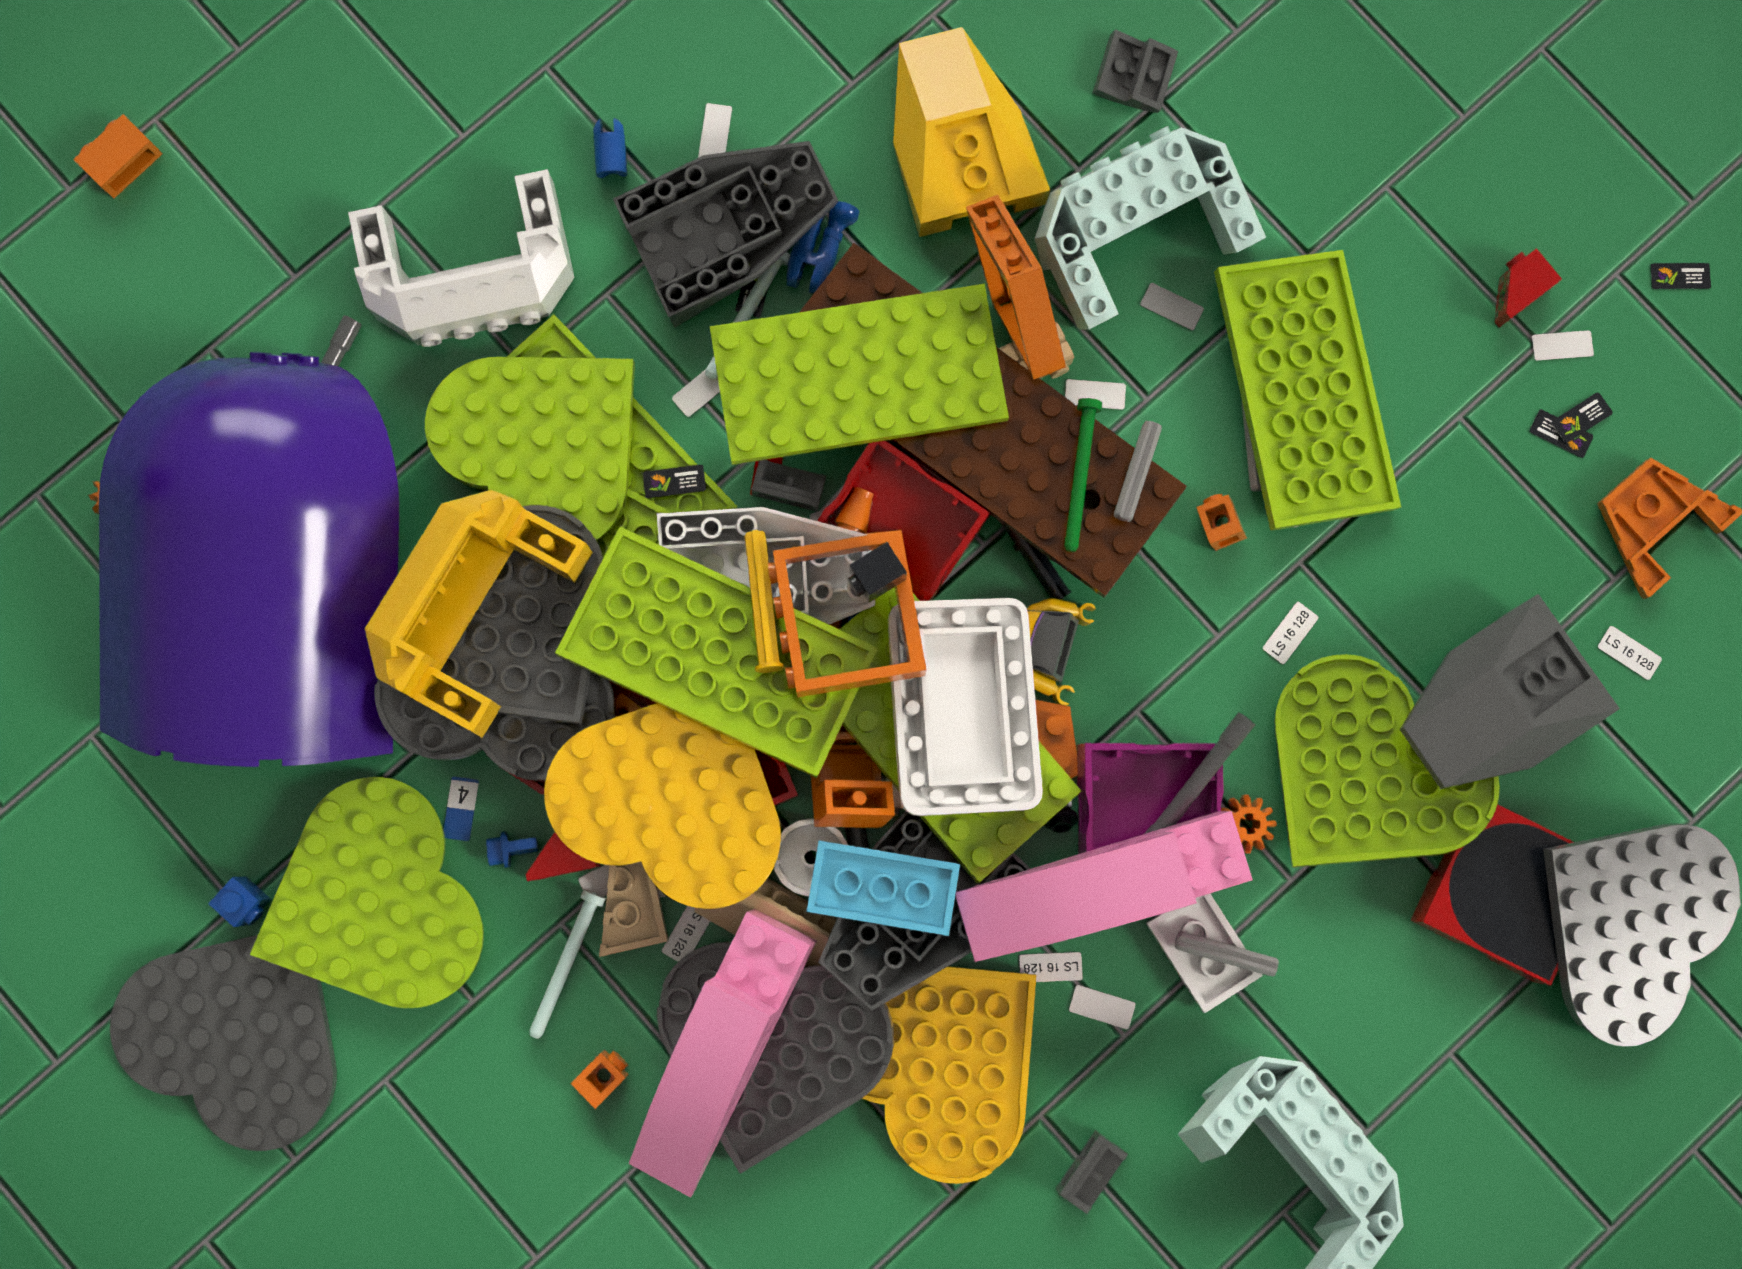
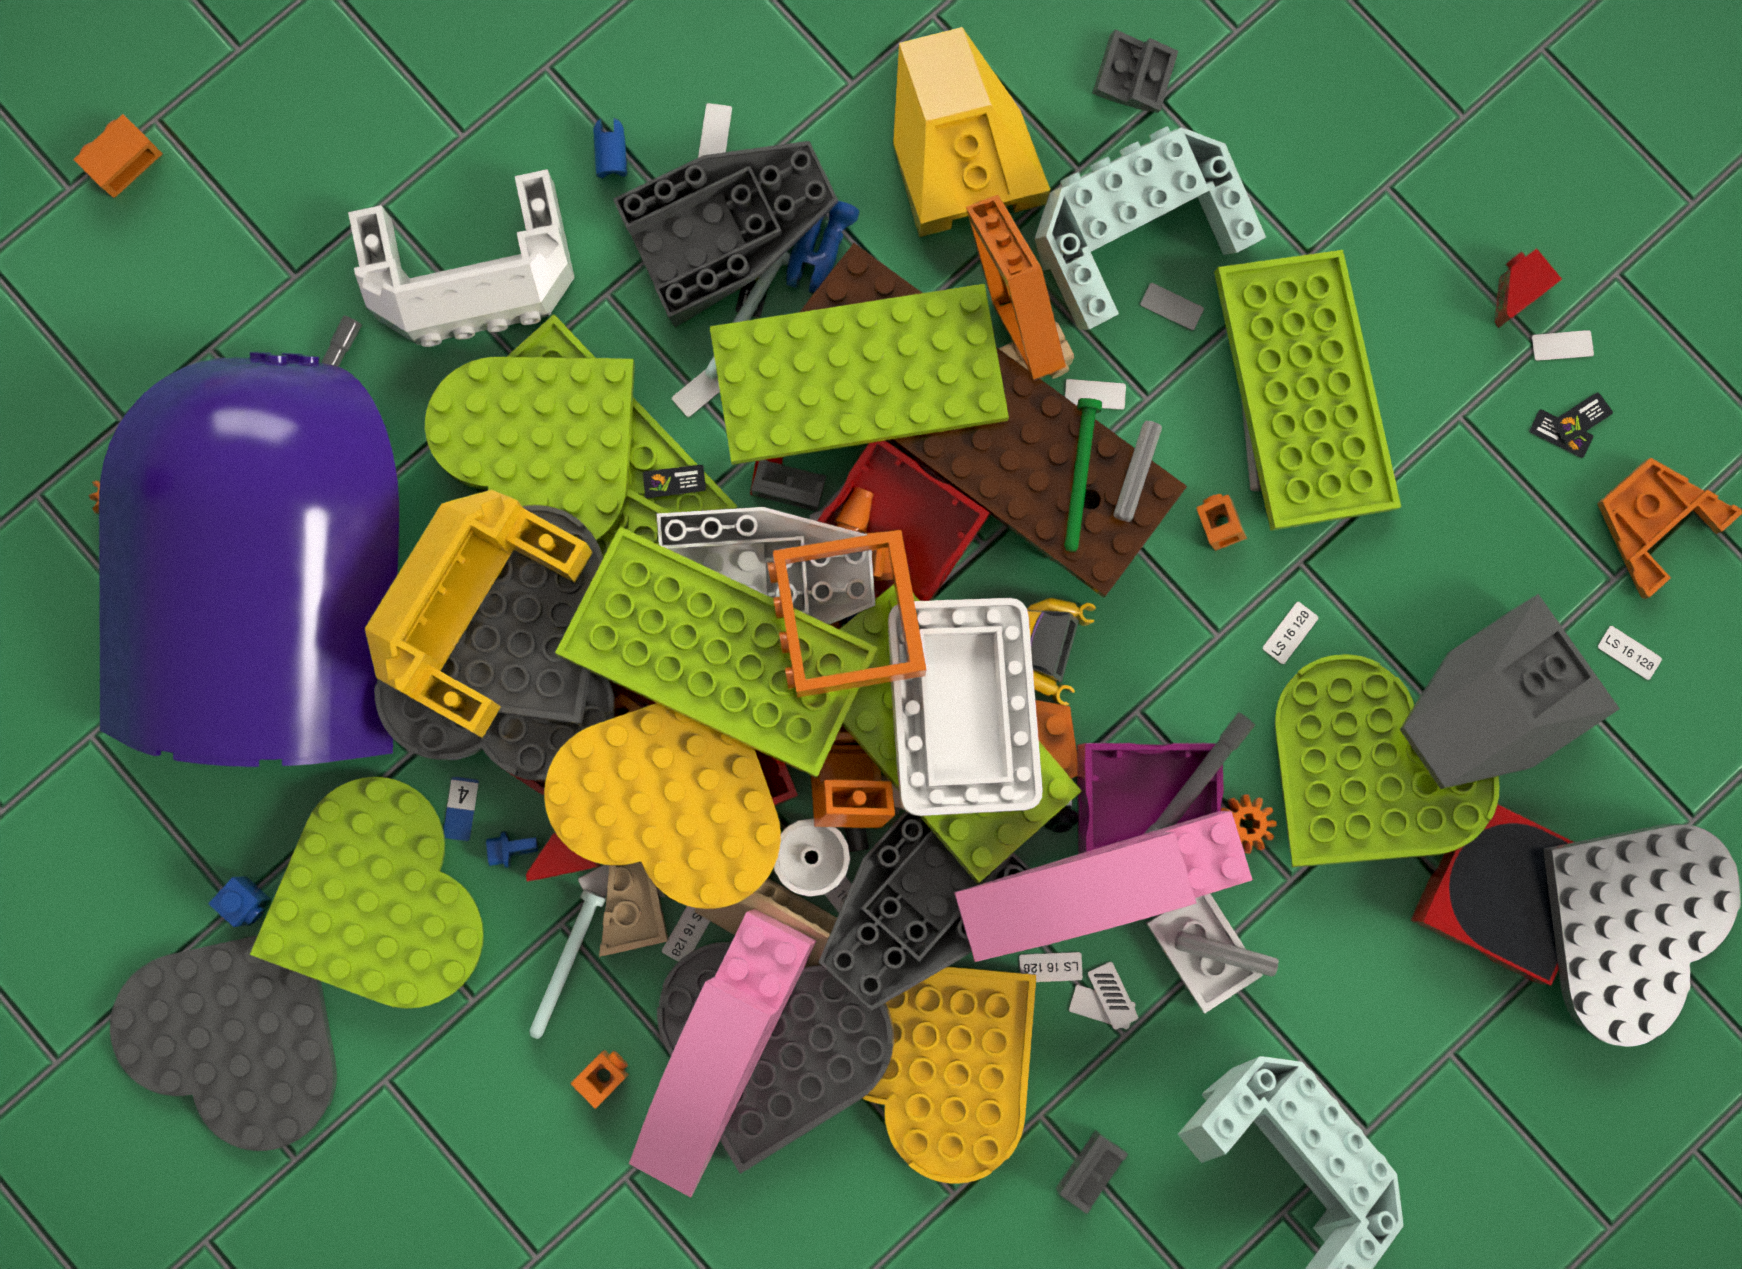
(762, 603): yellow axle -> none
(876, 573): black brick -> none
(883, 888): medium azure plate -> none
(1040, 566): black pin -> none
(1113, 995): none -> white sticker
(1680, 276): black sticker -> none

